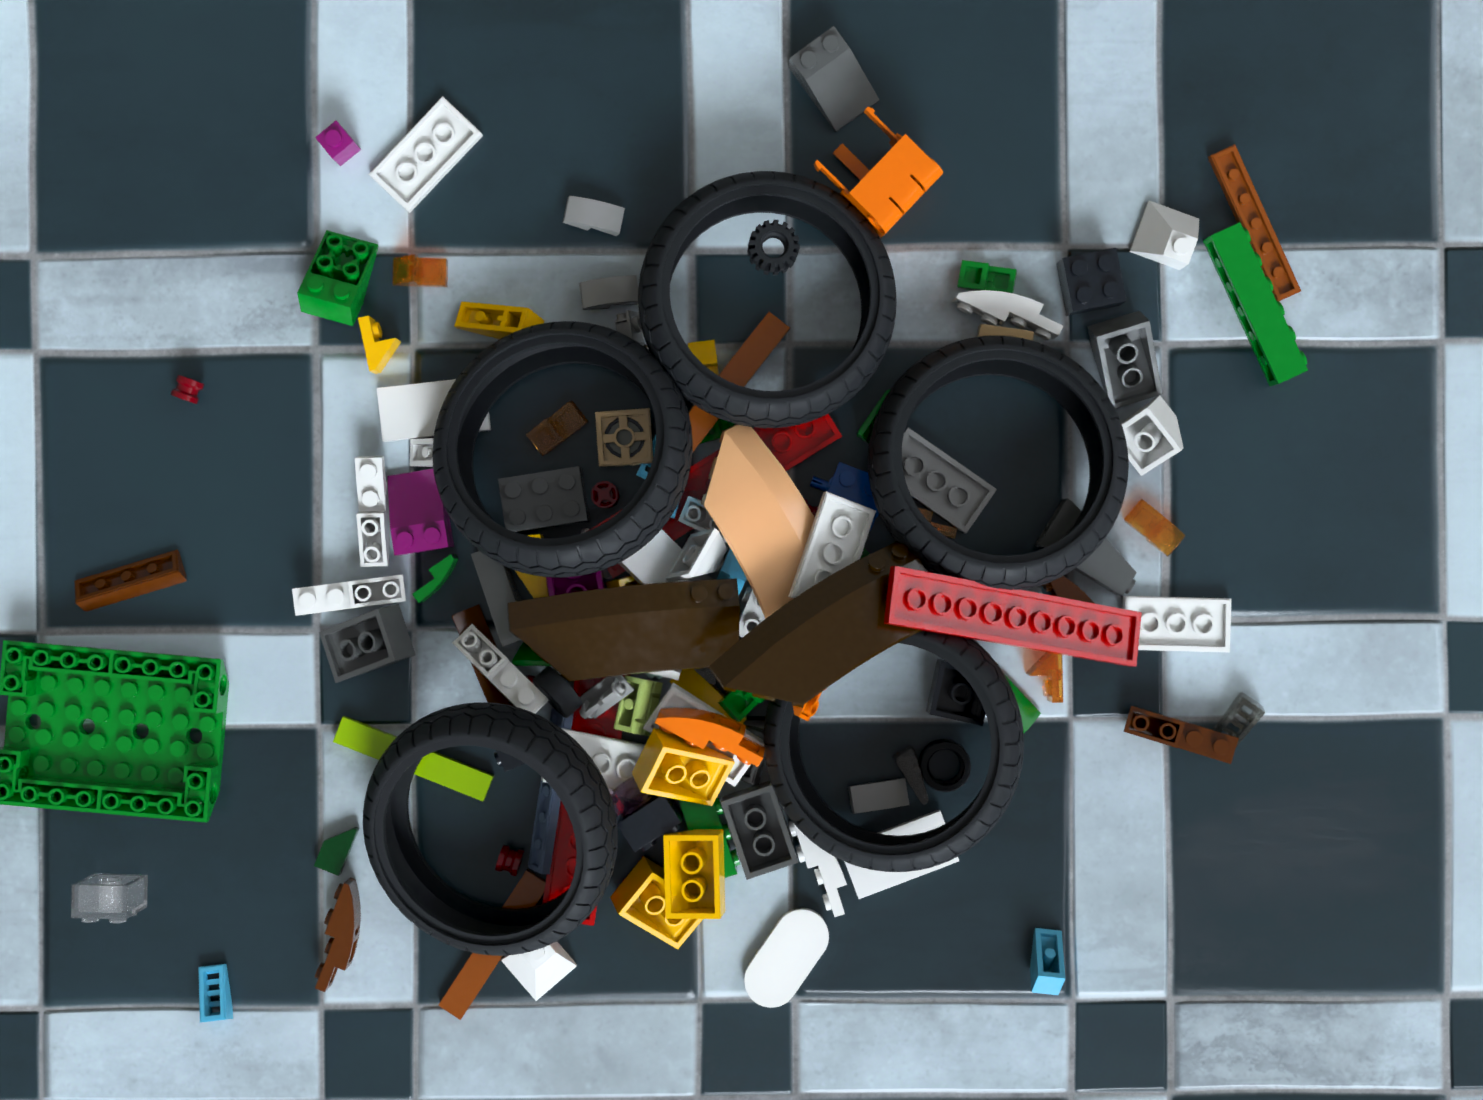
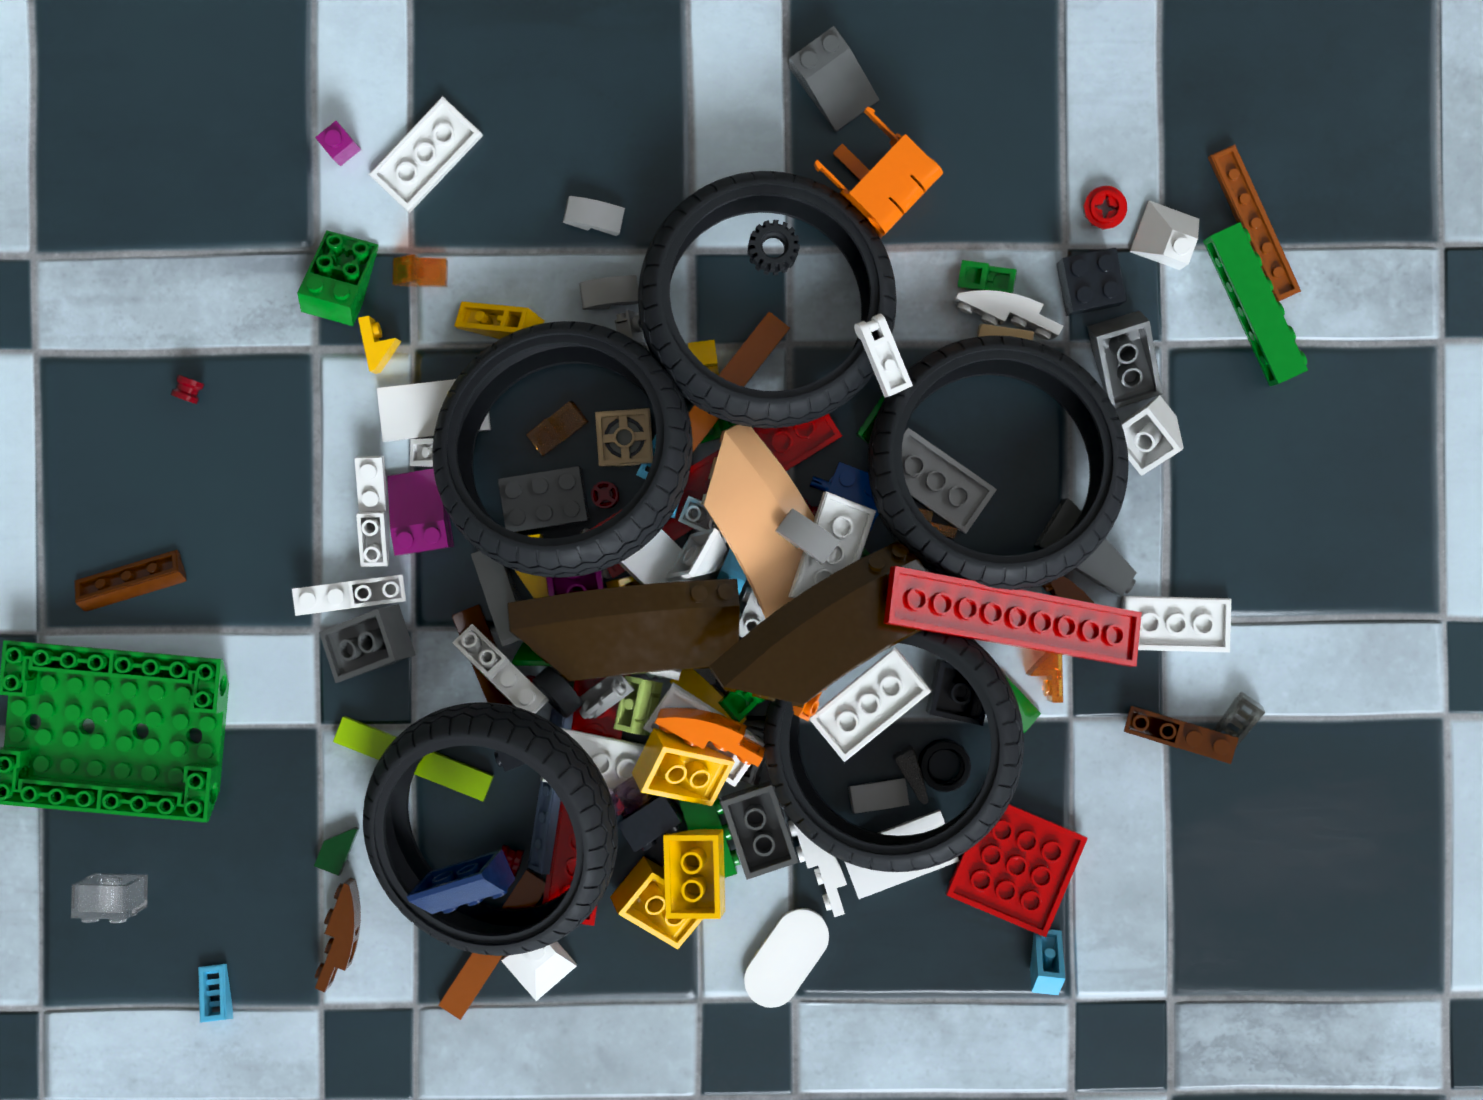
(441, 573): green slope -> none
(463, 883): none -> dark blue slope
(807, 536): none -> light grey slope
(870, 704): none -> white tile
(883, 355): none -> white plate
(1019, 870): none -> red plate
(1114, 199): none -> red gear
(1154, 527): clear orange slope -> none

